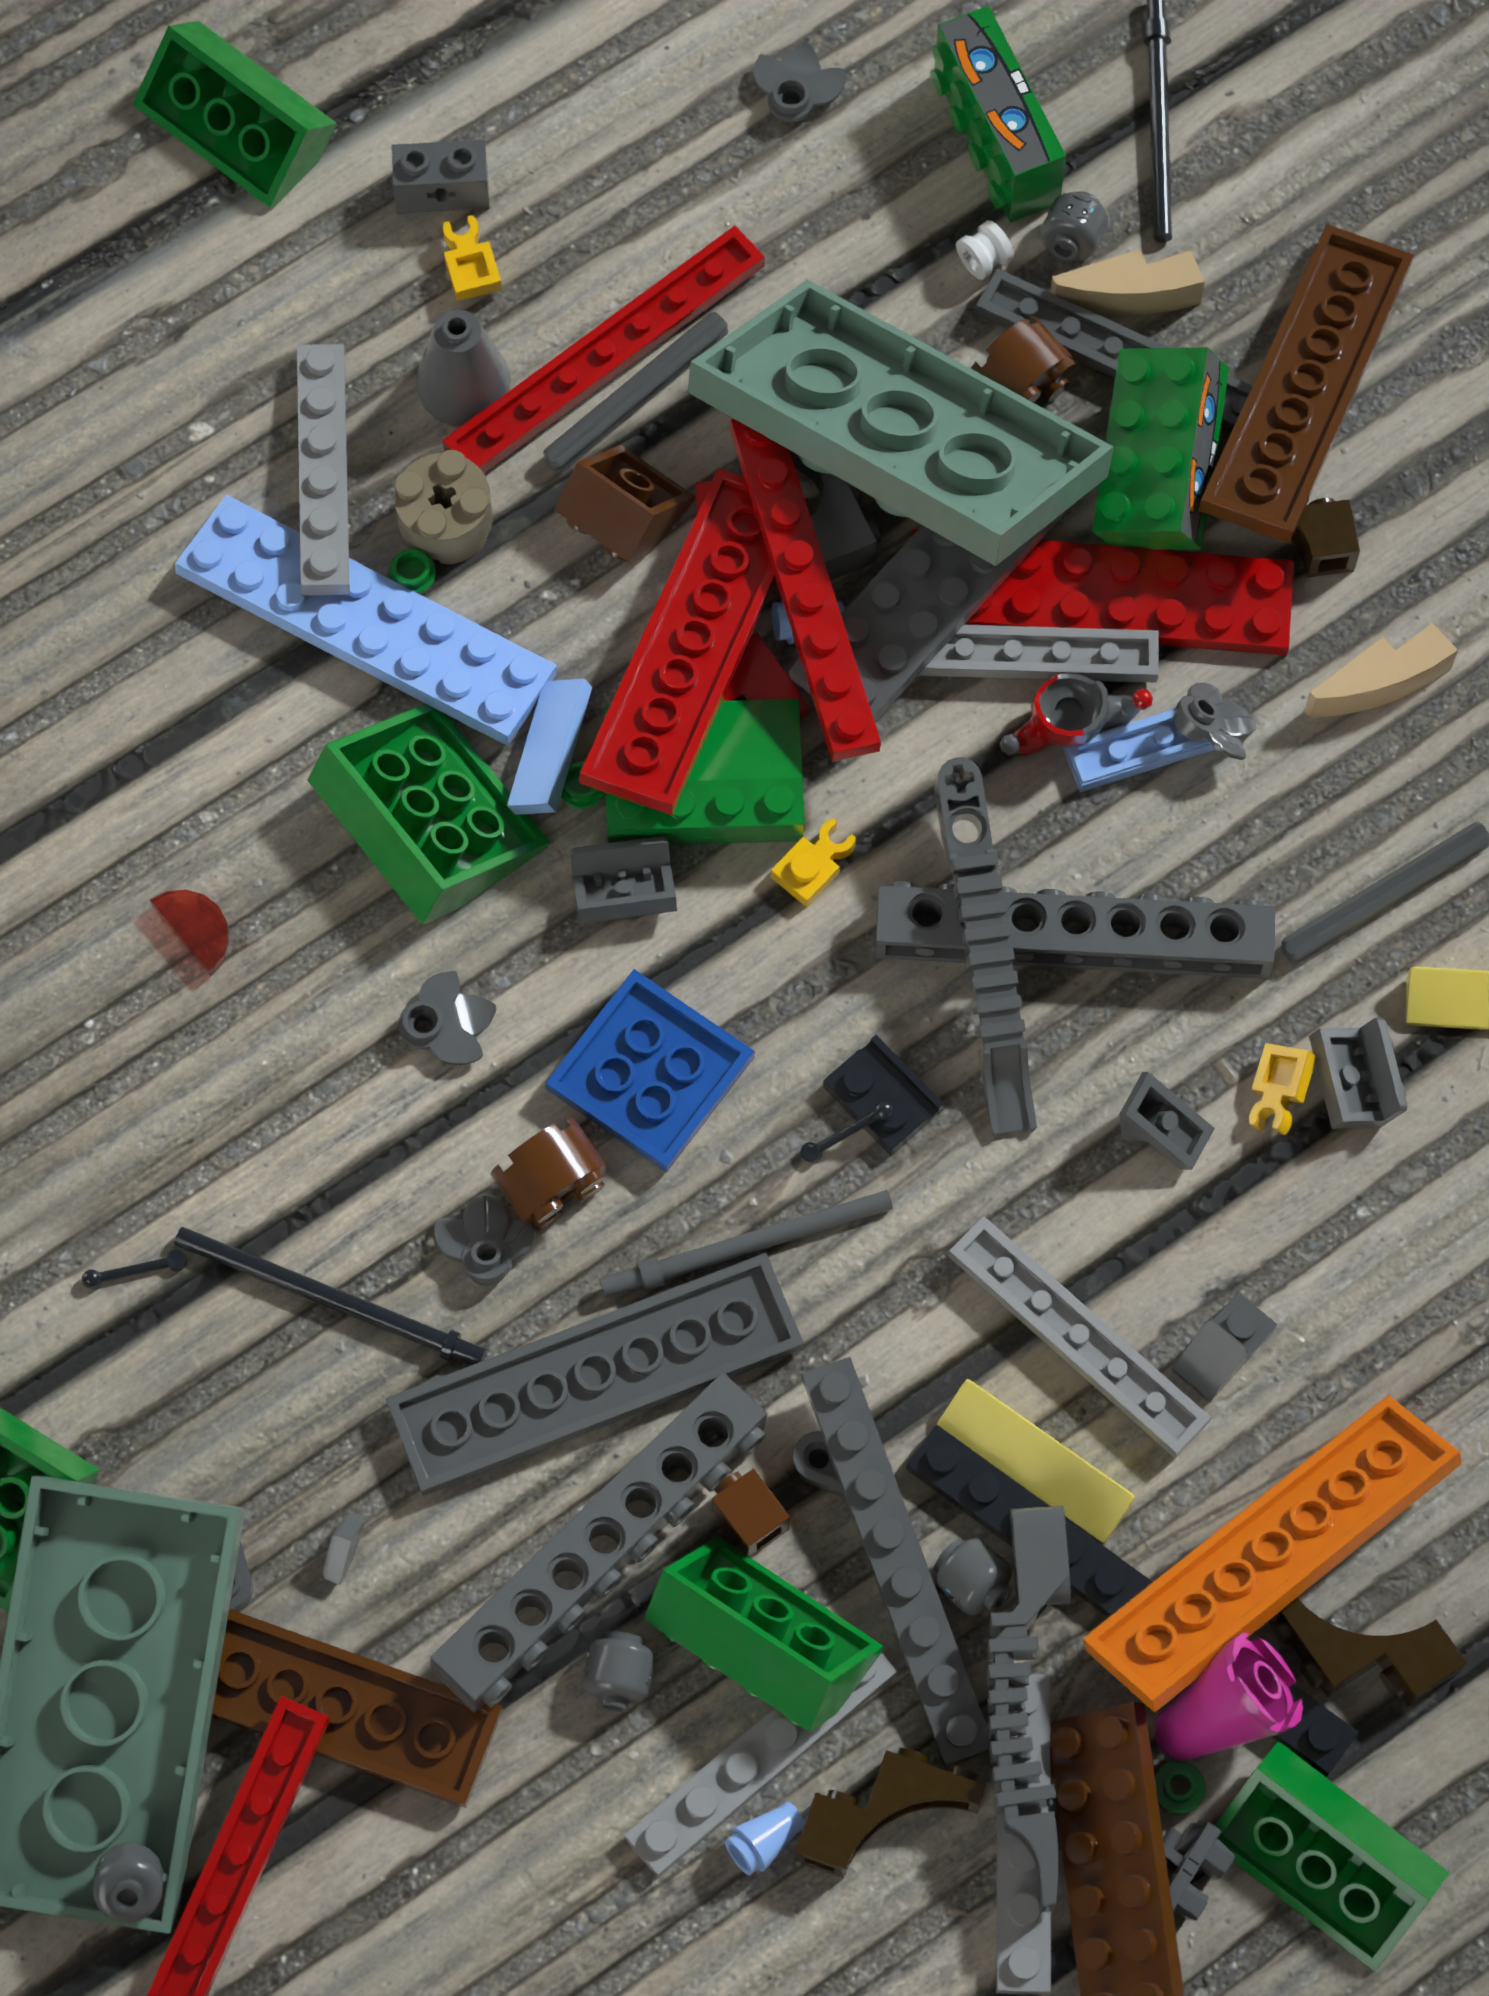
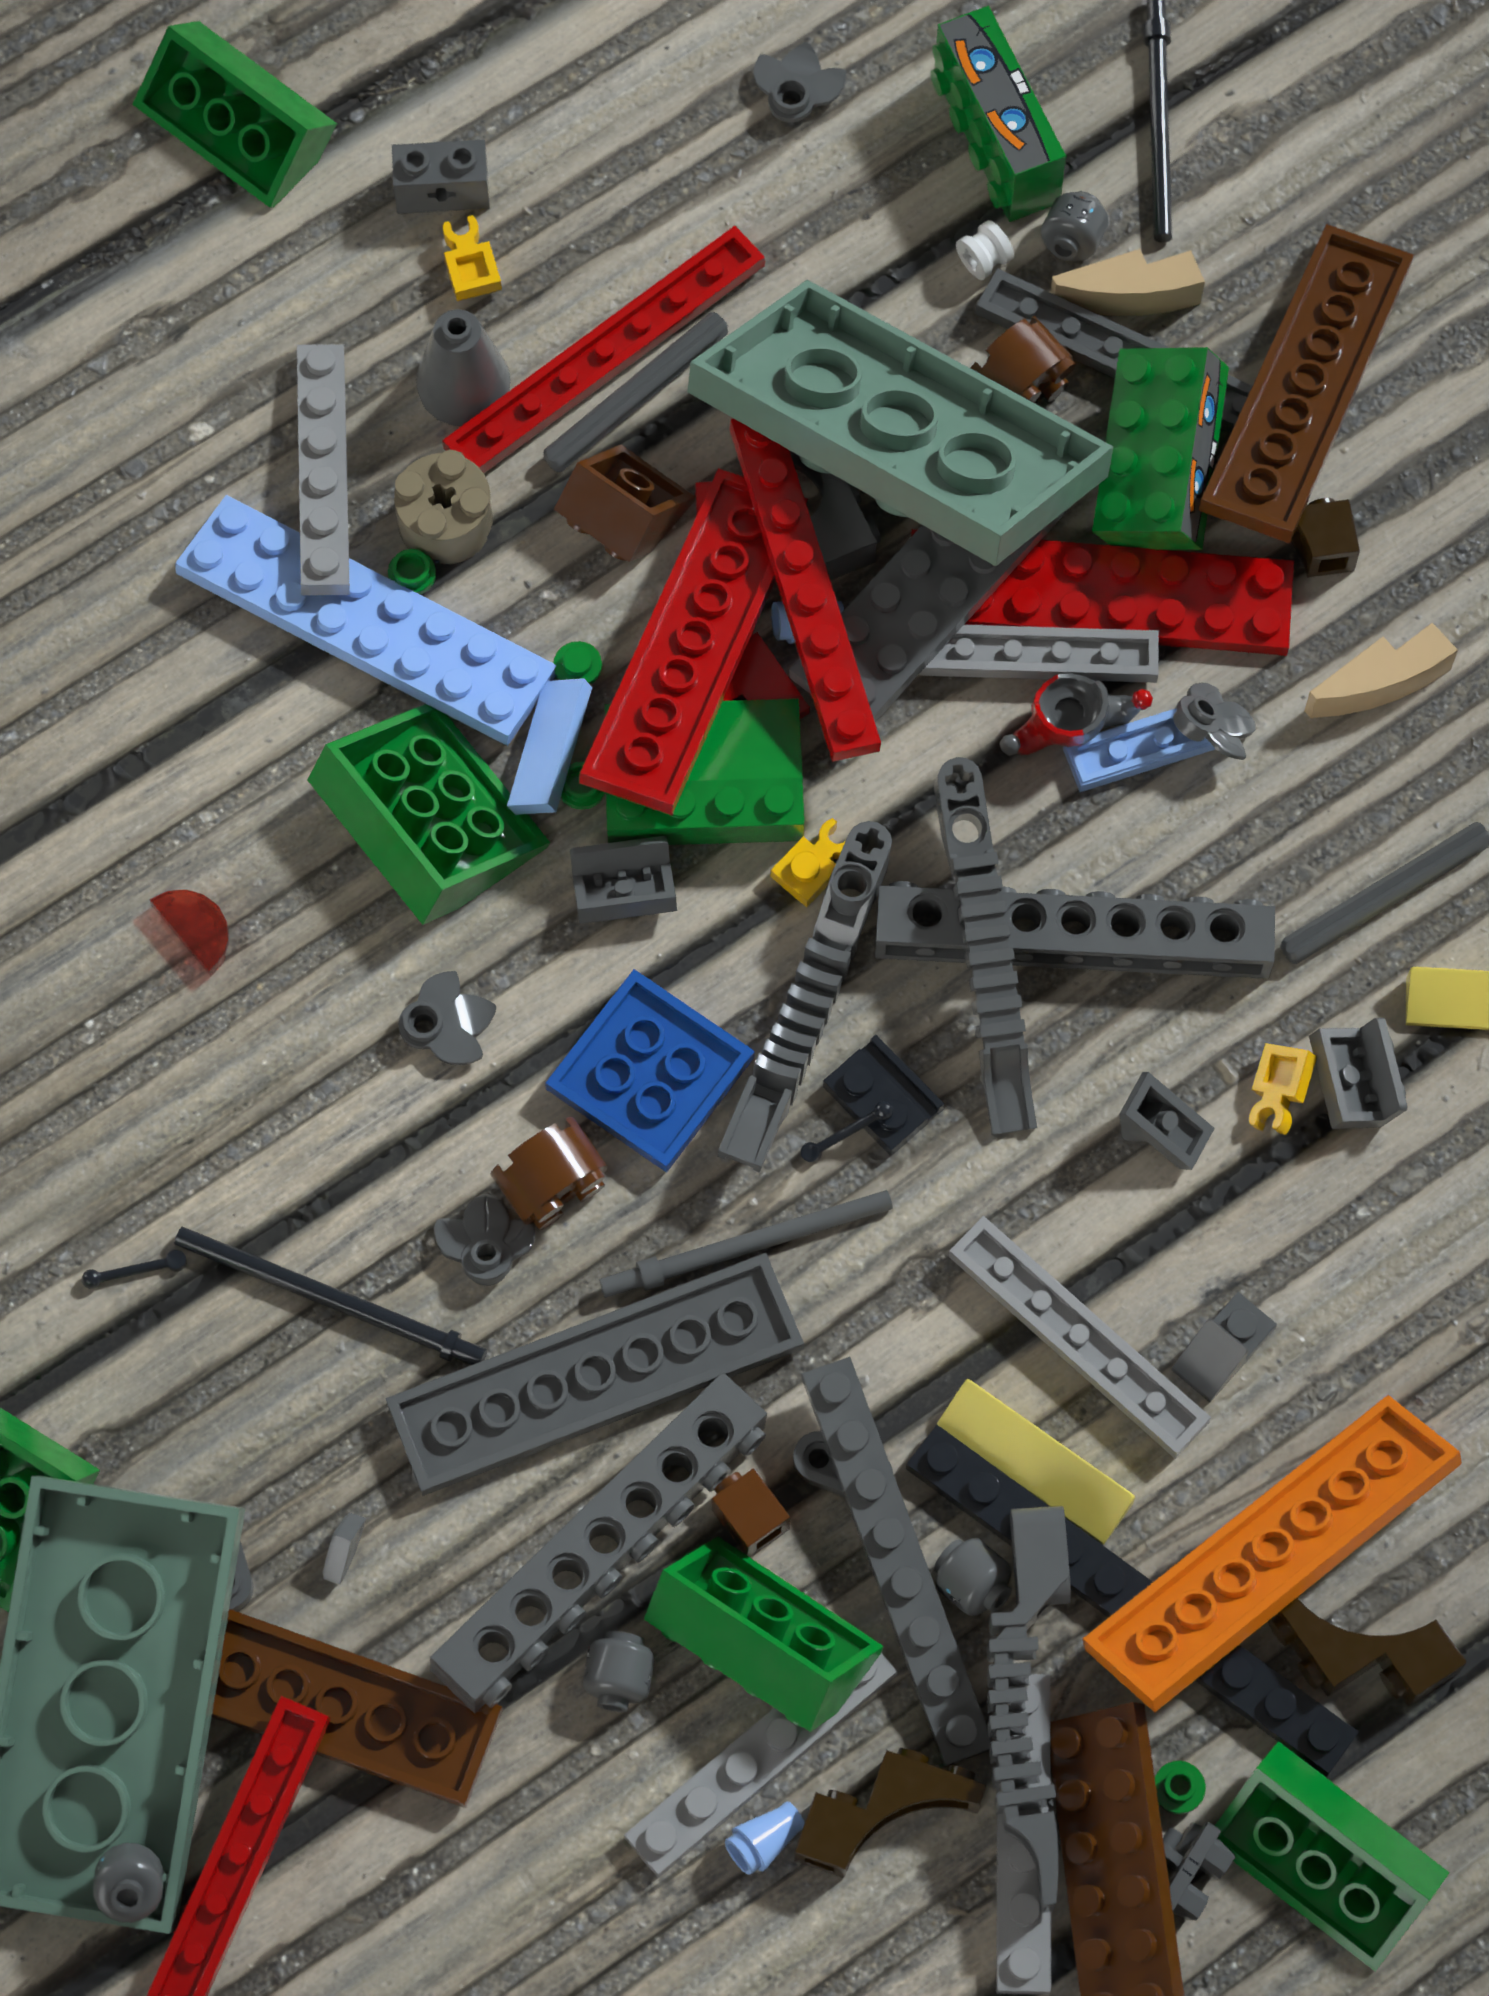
(578, 661): none -> green plate
(811, 997): none -> dark grey piece
(1232, 1703): dark pink cone -> none

